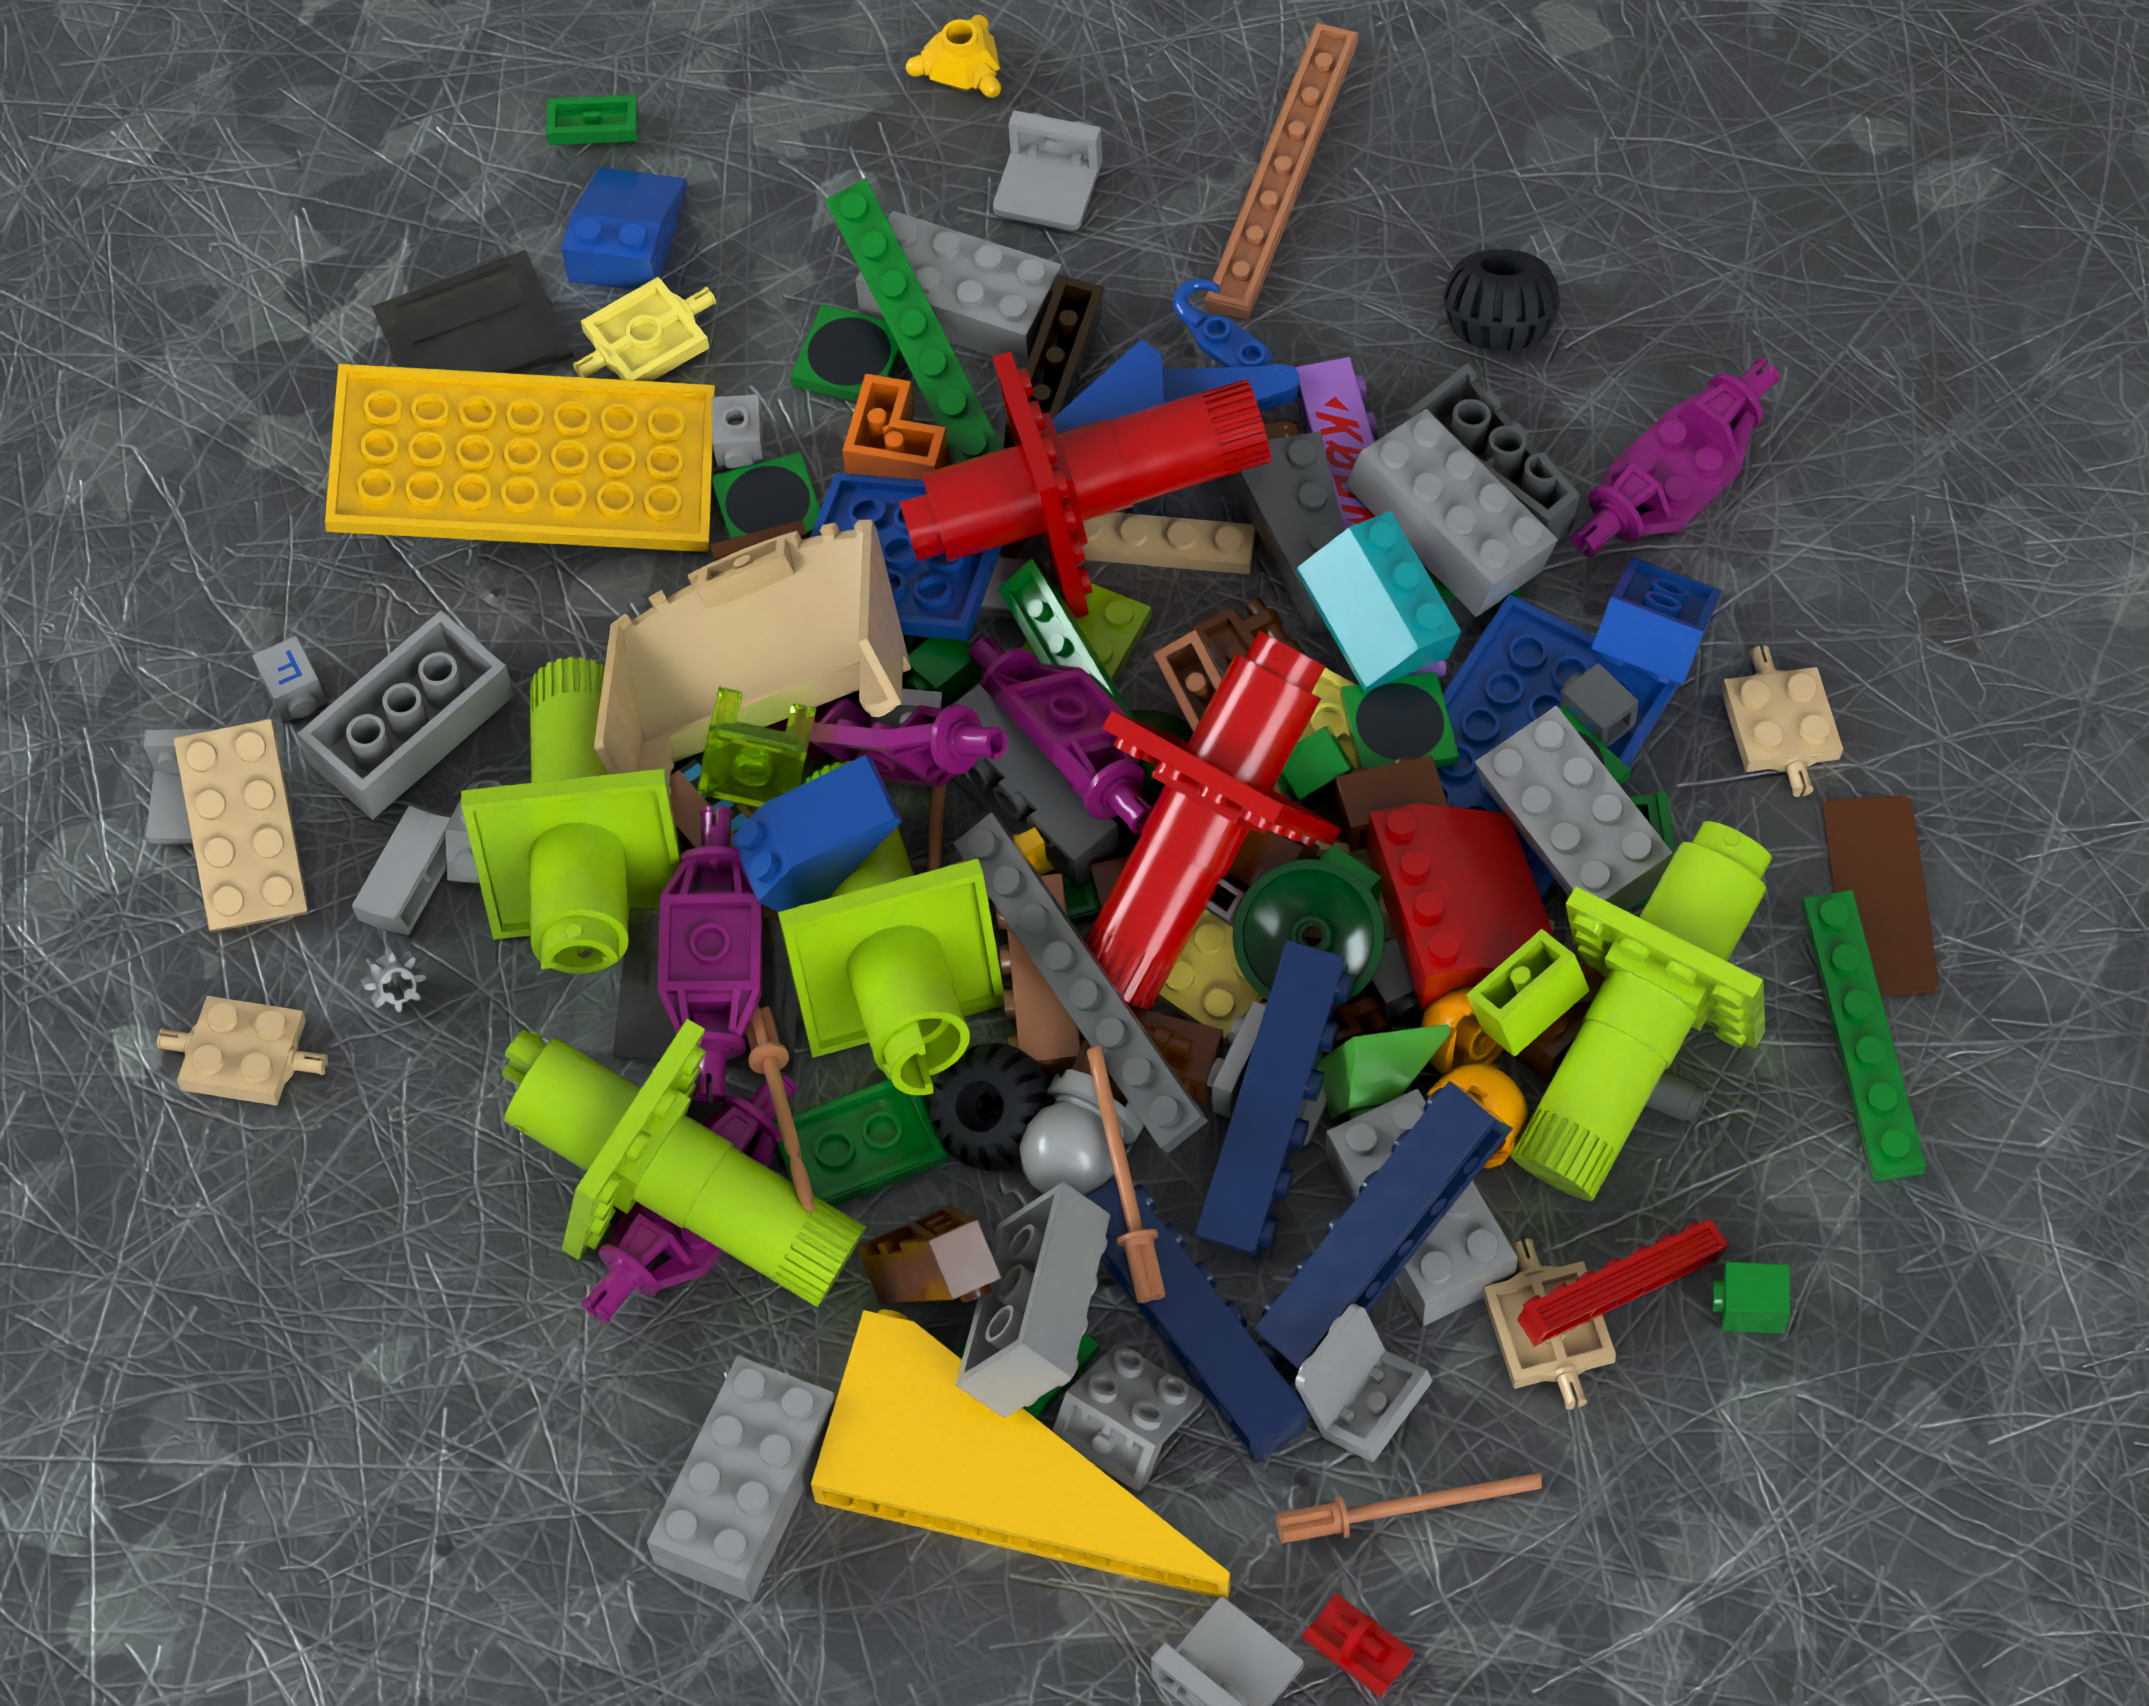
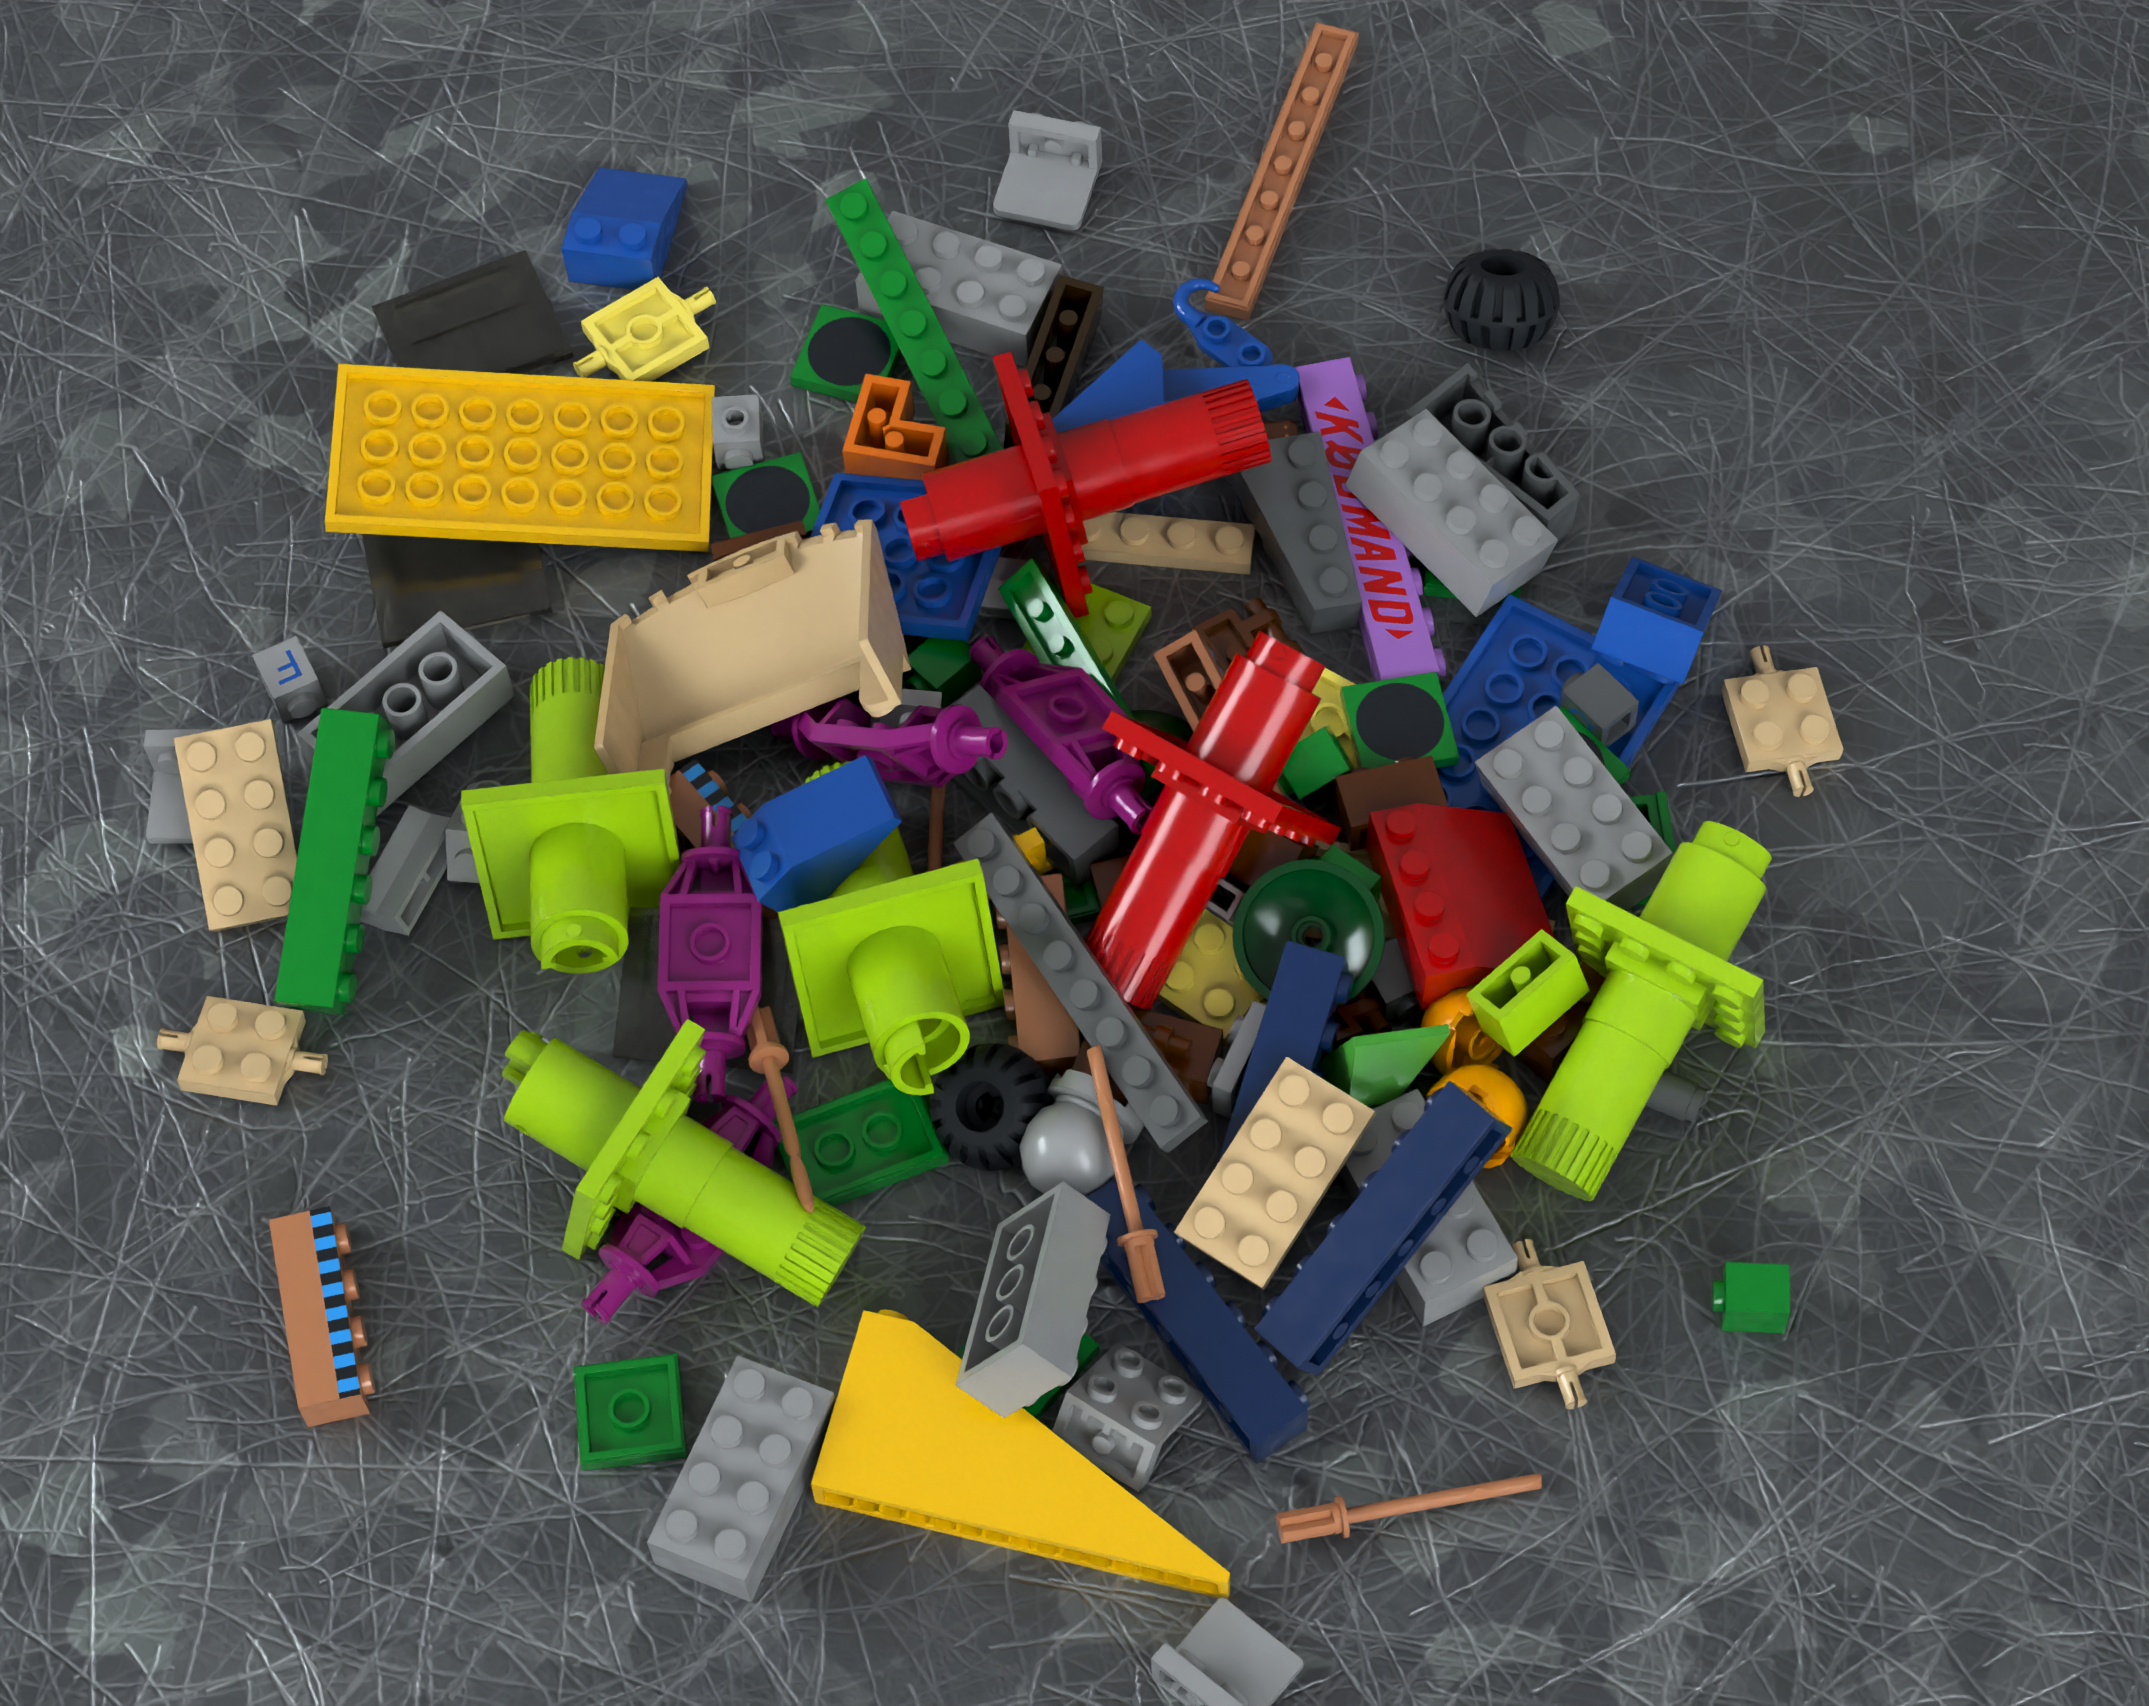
(320, 1316): none -> nougat brick
(334, 861): none -> green brick
(405, 983): light grey gear -> none
(464, 578): none -> clear smoke piece
(592, 119): green plate -> none
(630, 1412): none -> green tile
(752, 761): clear neon green panel -> none
(931, 1259): reddish brown wedge -> none
(960, 57): yellow rock -> none
(1275, 1173): none -> tan plate
(1358, 1387): light grey bracket -> none
(1358, 1645): red hips -> none
(1379, 602): slope -> none
(1621, 1281): red piece -> none
(1678, 462): magenta plate -> none
(1863, 1036): green plate -> none
(1878, 857): reddish brown piece -> none

